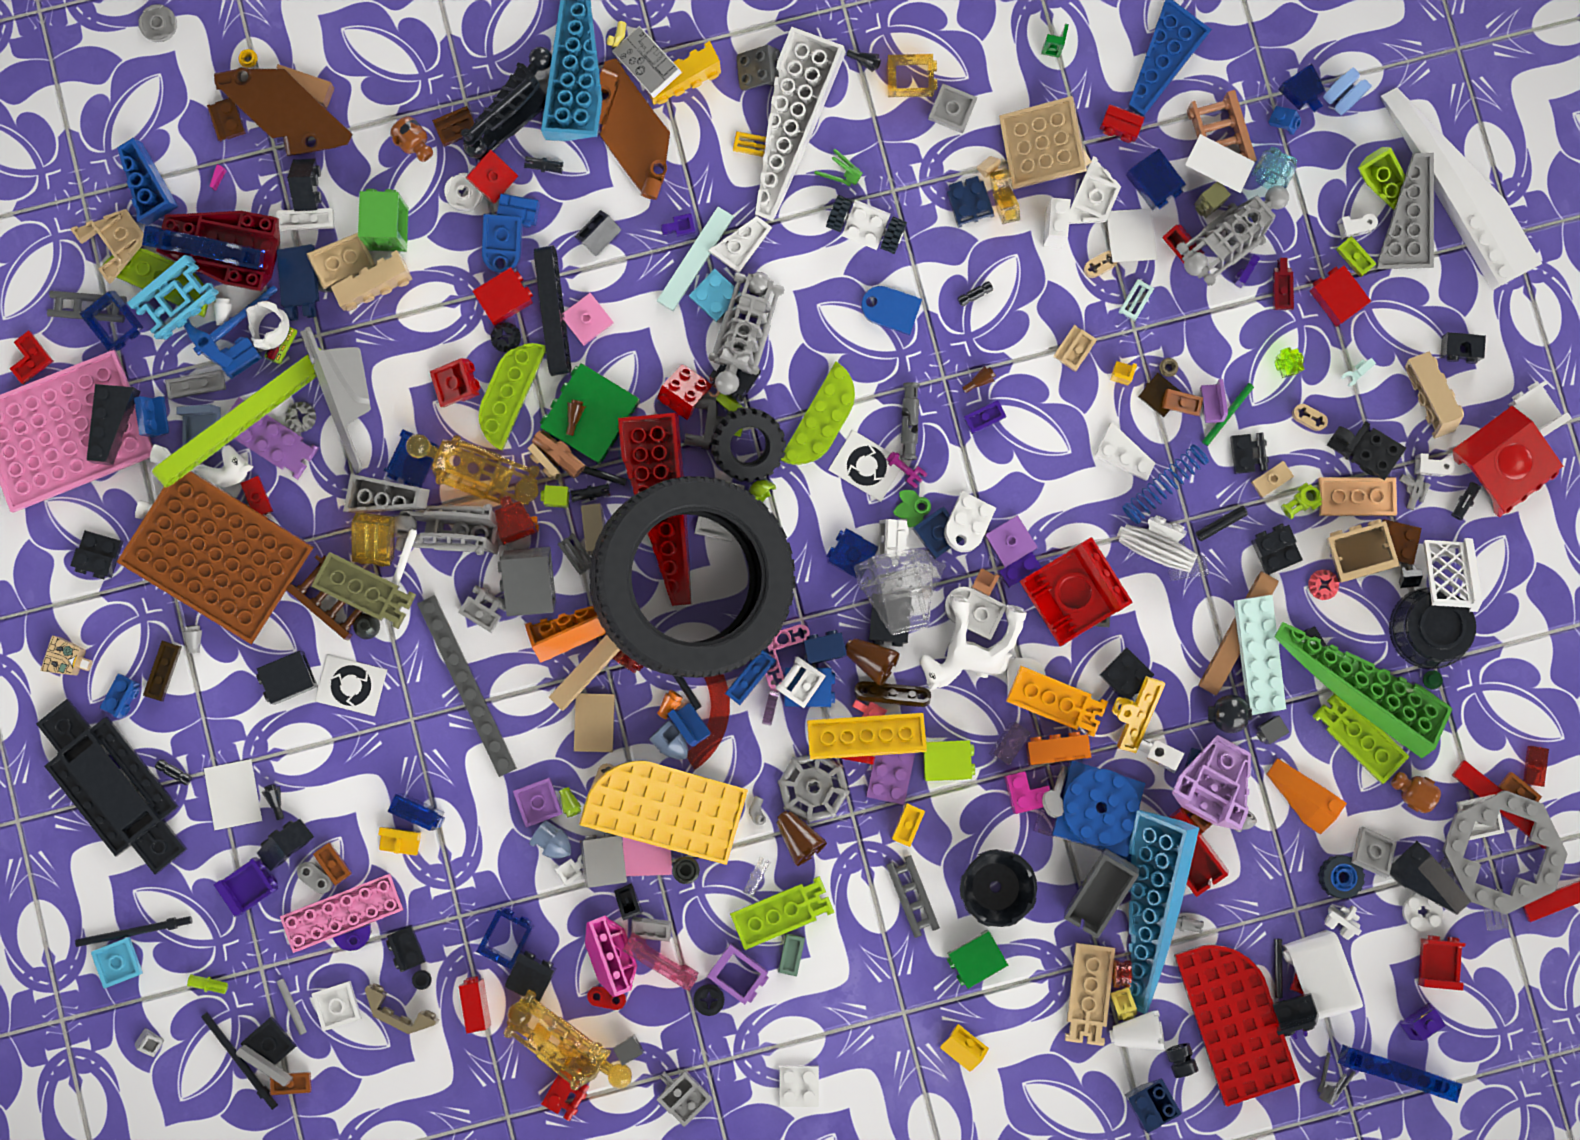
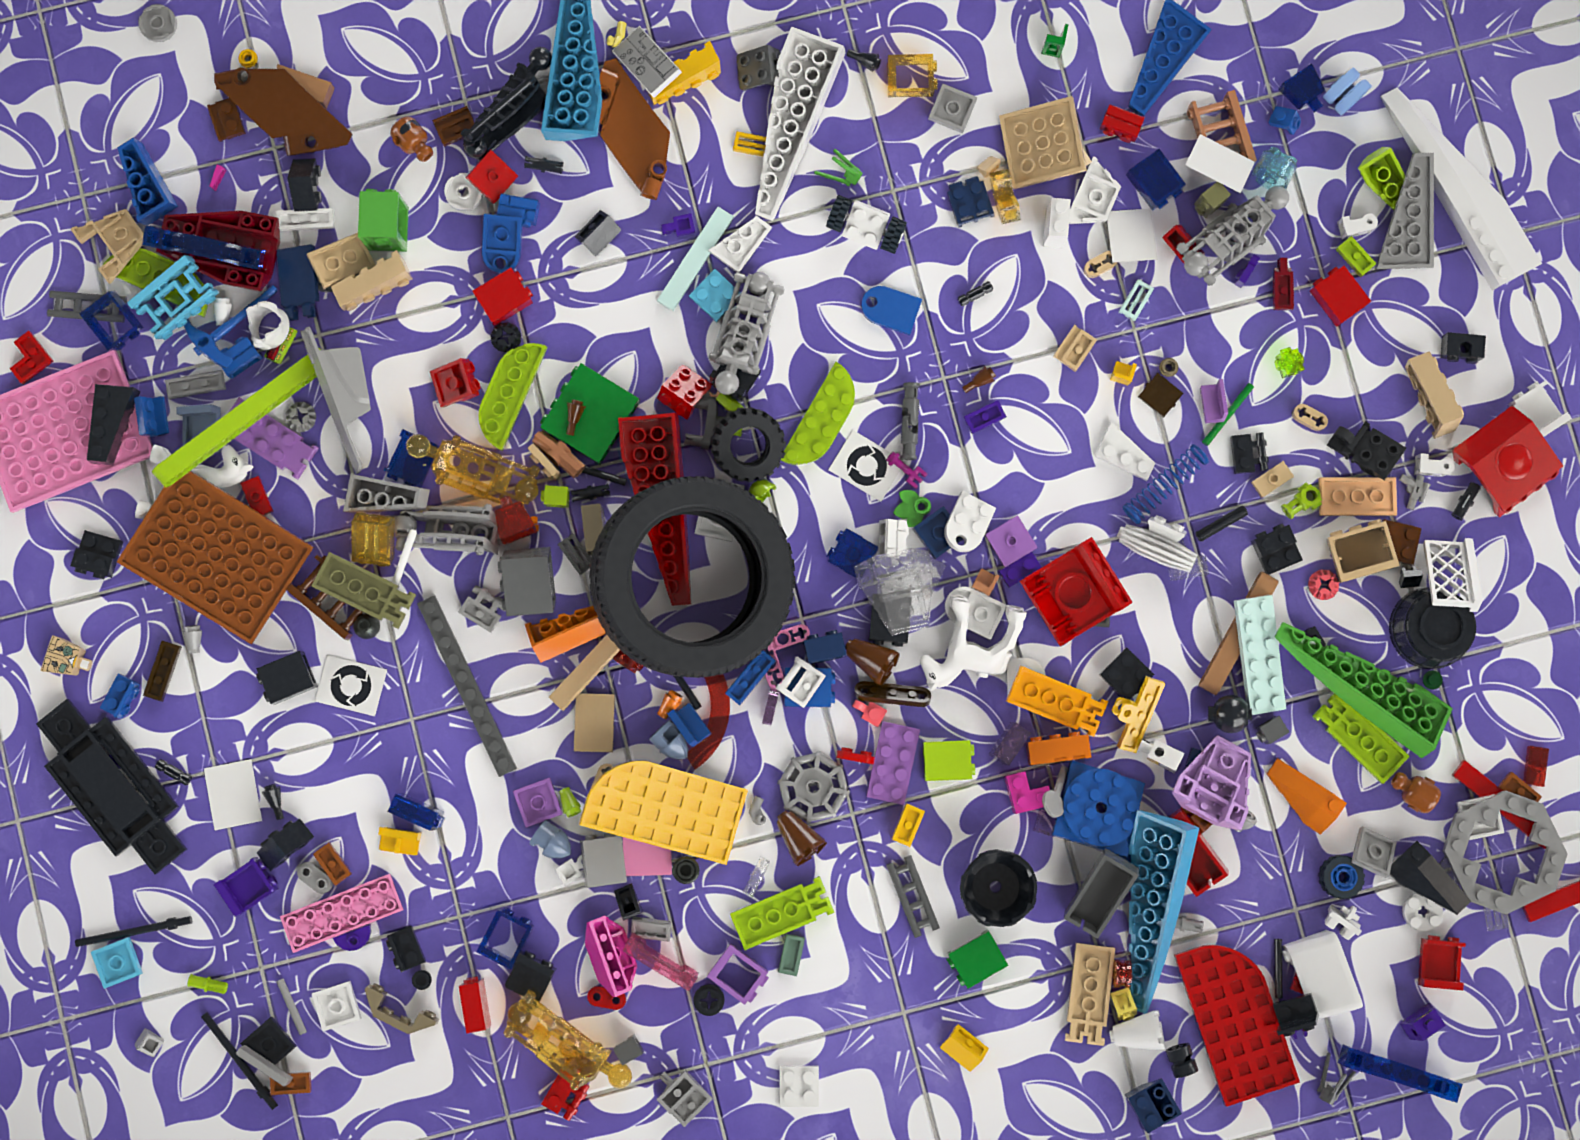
(551, 310): black beam -> none
(587, 319): bright pink plate -> none
(866, 736): yellow plate -> none
(1182, 402): dark orange plate -> none
(1361, 368): light aqua plate -> none

